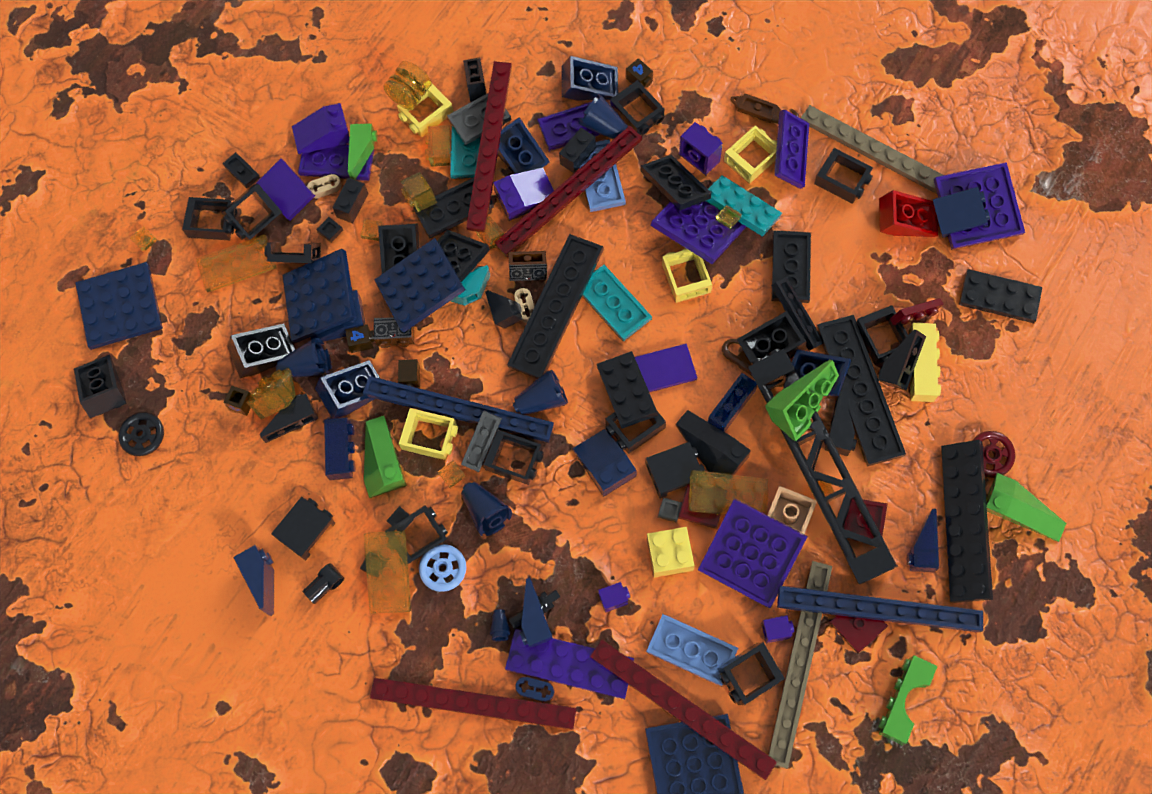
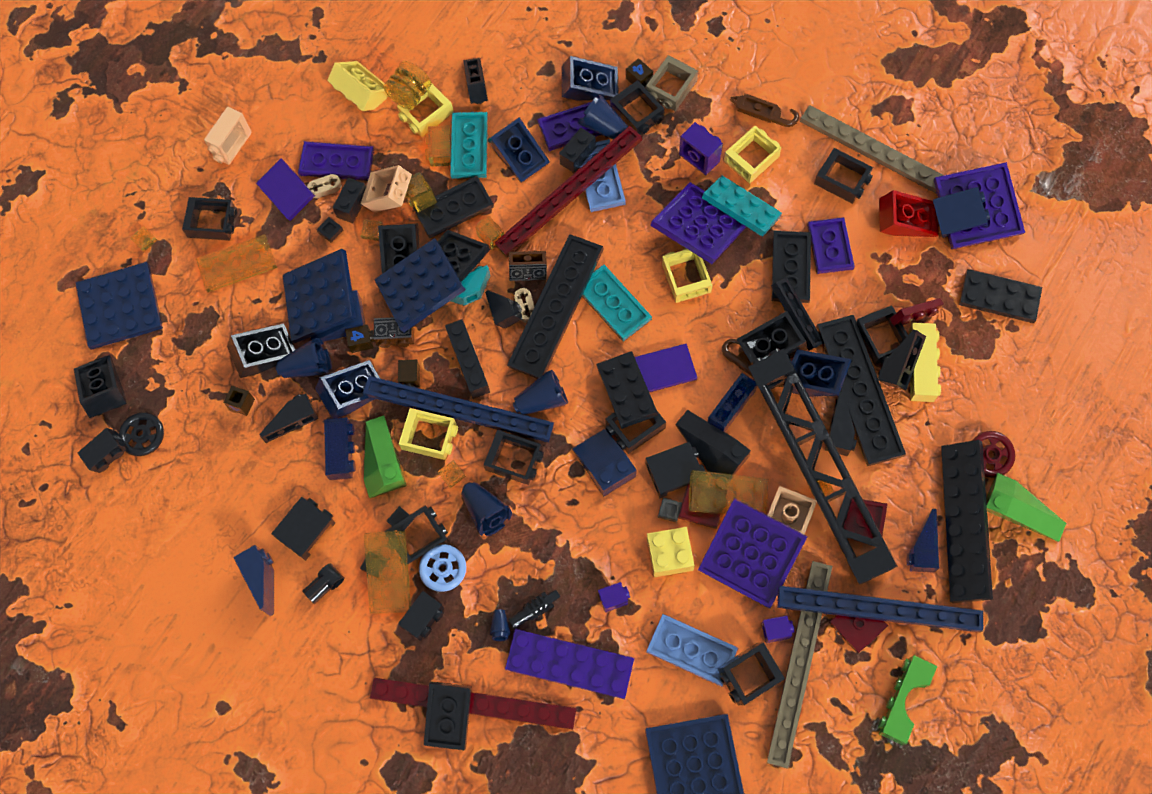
(103, 450): none -> black brick
(227, 136): none -> light nougat window
(241, 170): black plate -> none
(264, 200): black window -> none
(272, 393): clear yellow slope -> none
(273, 252): black panel -> none
(321, 130): dark purple slope -> none
(358, 84): none -> light yellow slope
(360, 147): bright green slope -> none
(378, 180): none -> light nougat window
(422, 616): none -> black brick
(447, 715): none -> black plate
(467, 359): none -> black brick
(470, 118): dark grey plate -> none
(481, 441): dark grey plate -> none
(489, 147): dark red plate -> none
(522, 192): dark purple slope -> none
(533, 620): dark blue slope -> none
(533, 694): dark blue beam -> none
(676, 182): black plate -> none
(679, 70): none -> dark tan window
(684, 710): dark red plate -> none
(728, 216): clear yellow plate -> none
(791, 149): dark purple tile -> none
(796, 404): bright green wedge -> none
(830, 245): none -> dark purple tile

